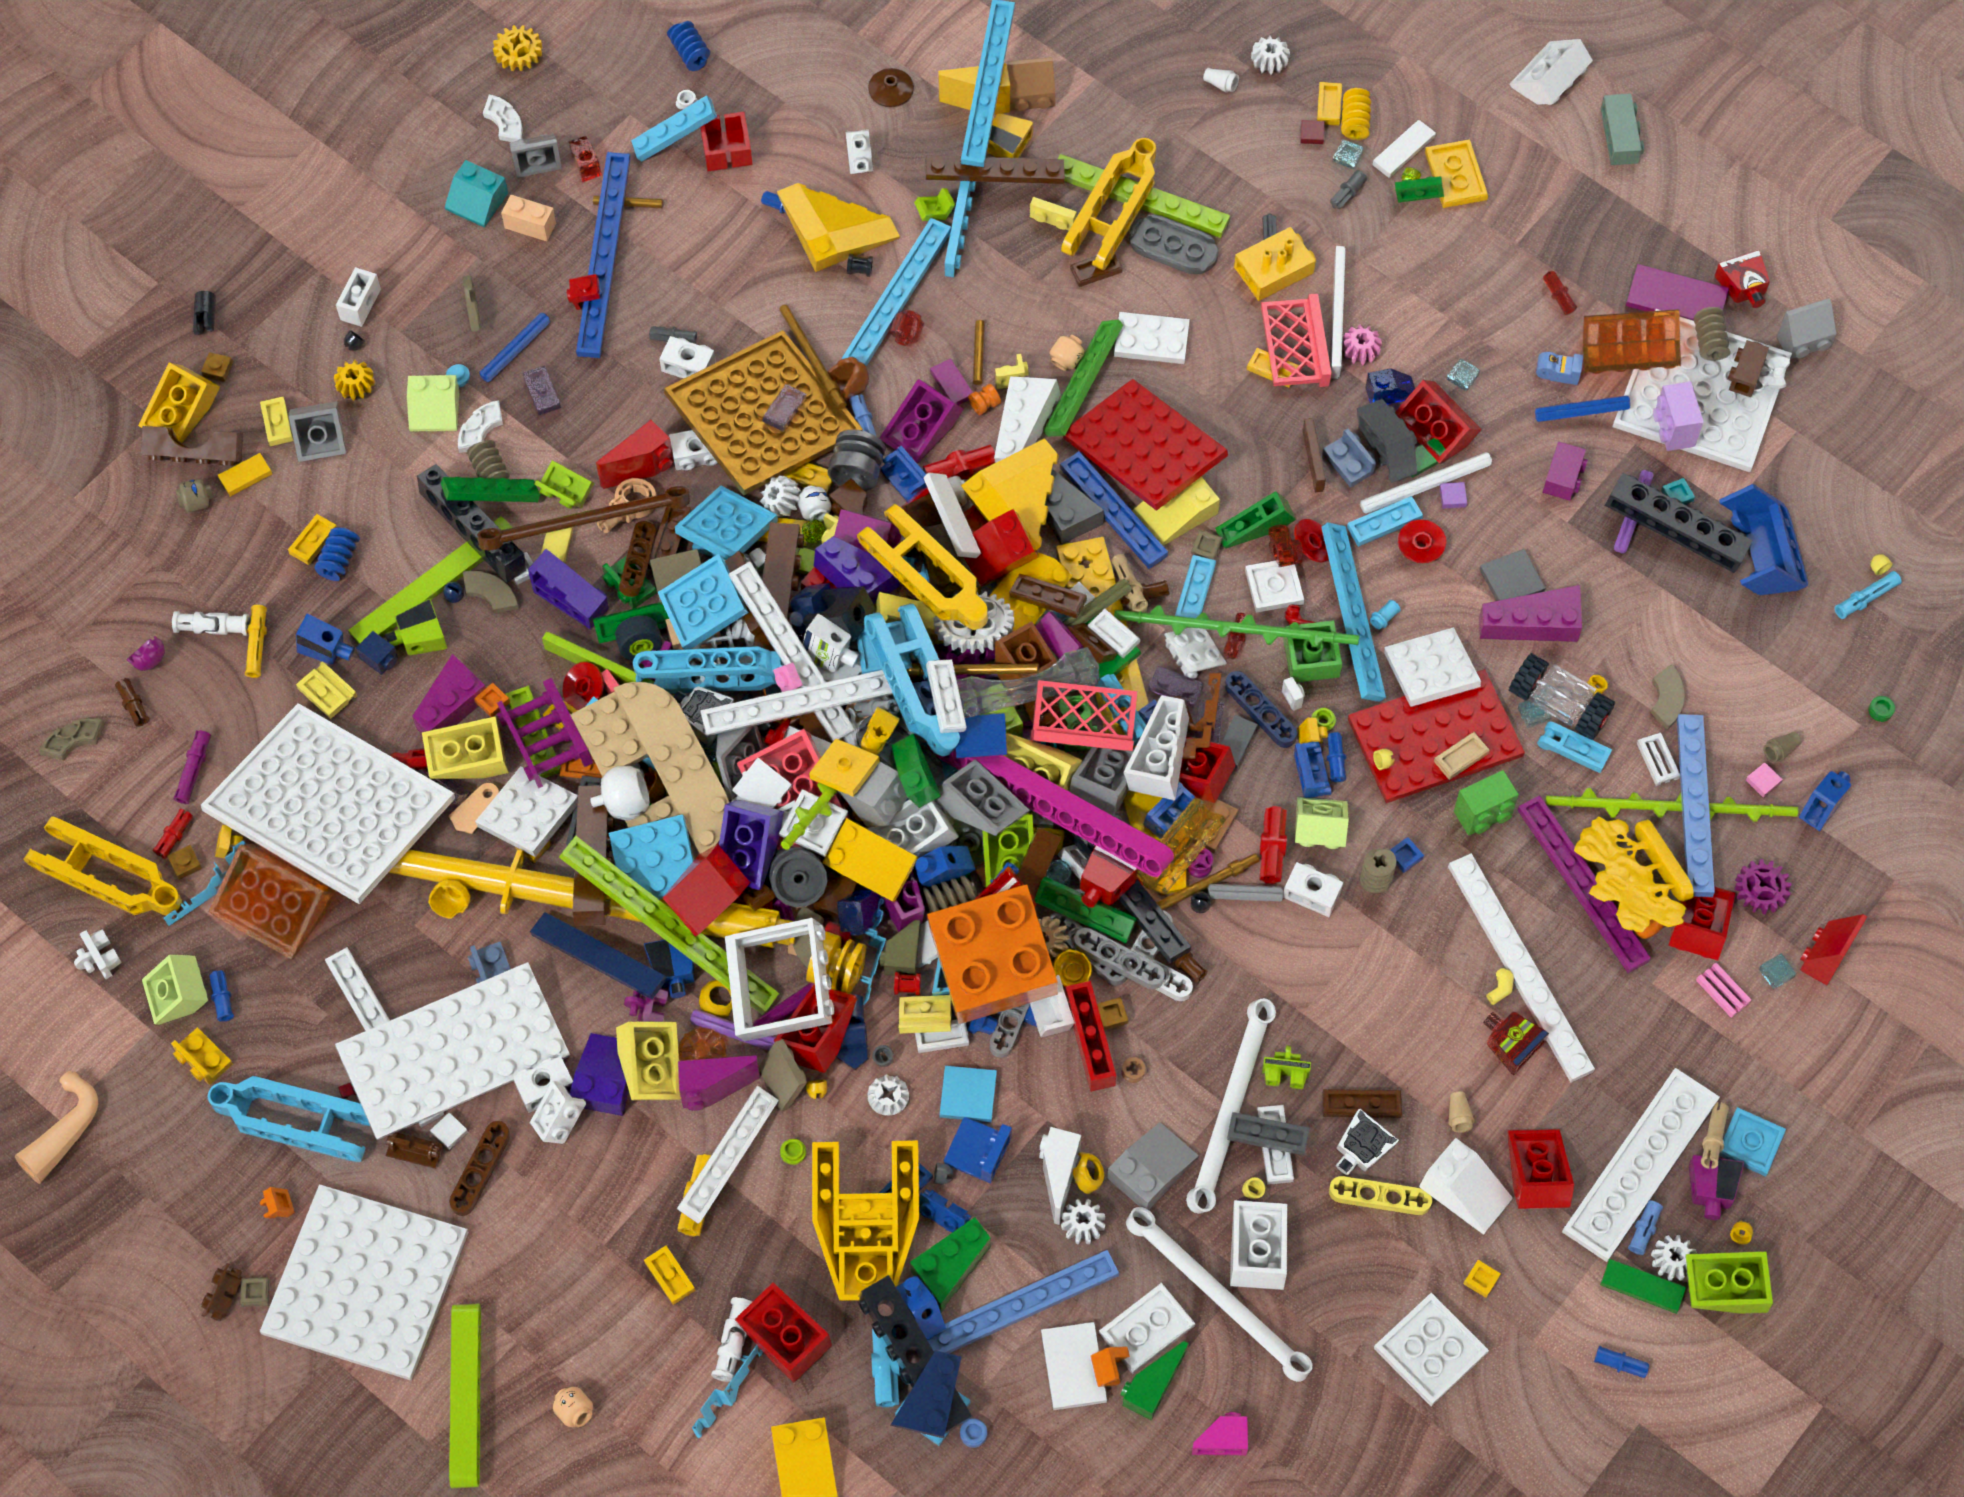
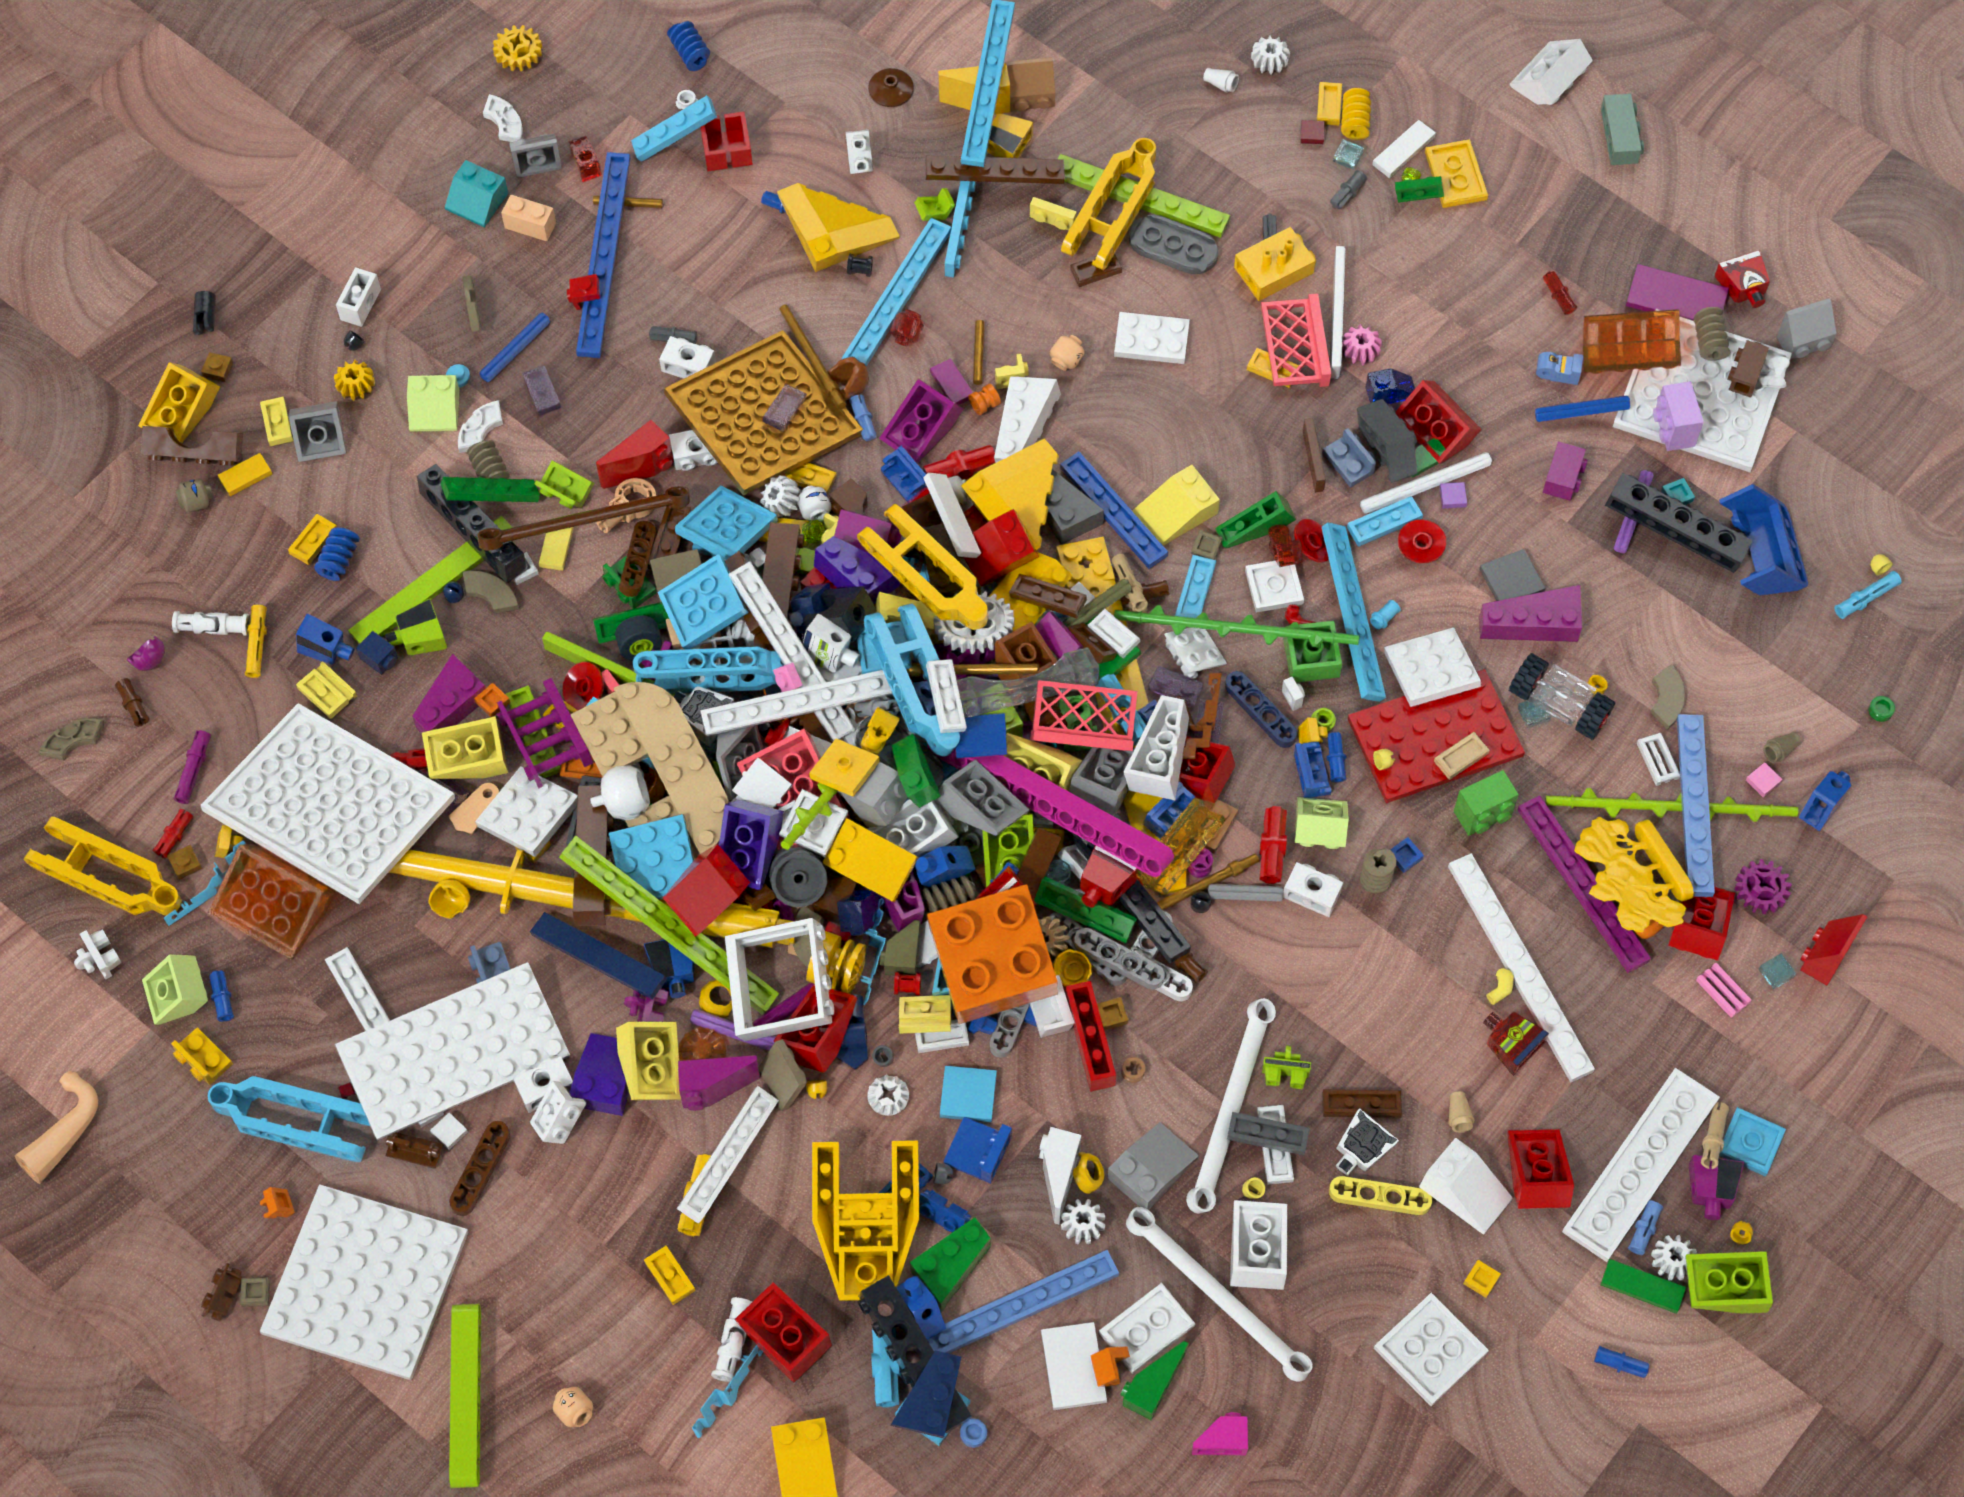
(566, 589): dark purple wedge -> none
(793, 1151): lime plate -> none
(856, 457): flat silver wheel -> none
(1083, 378): bright green tile -> none
(1145, 444): red plate -> none
(1234, 640): clear red axle -> none
(1239, 737): dark grey tile -> none
(1463, 374): clear light blue plate -> none
(1574, 747): medium azure plate -> none

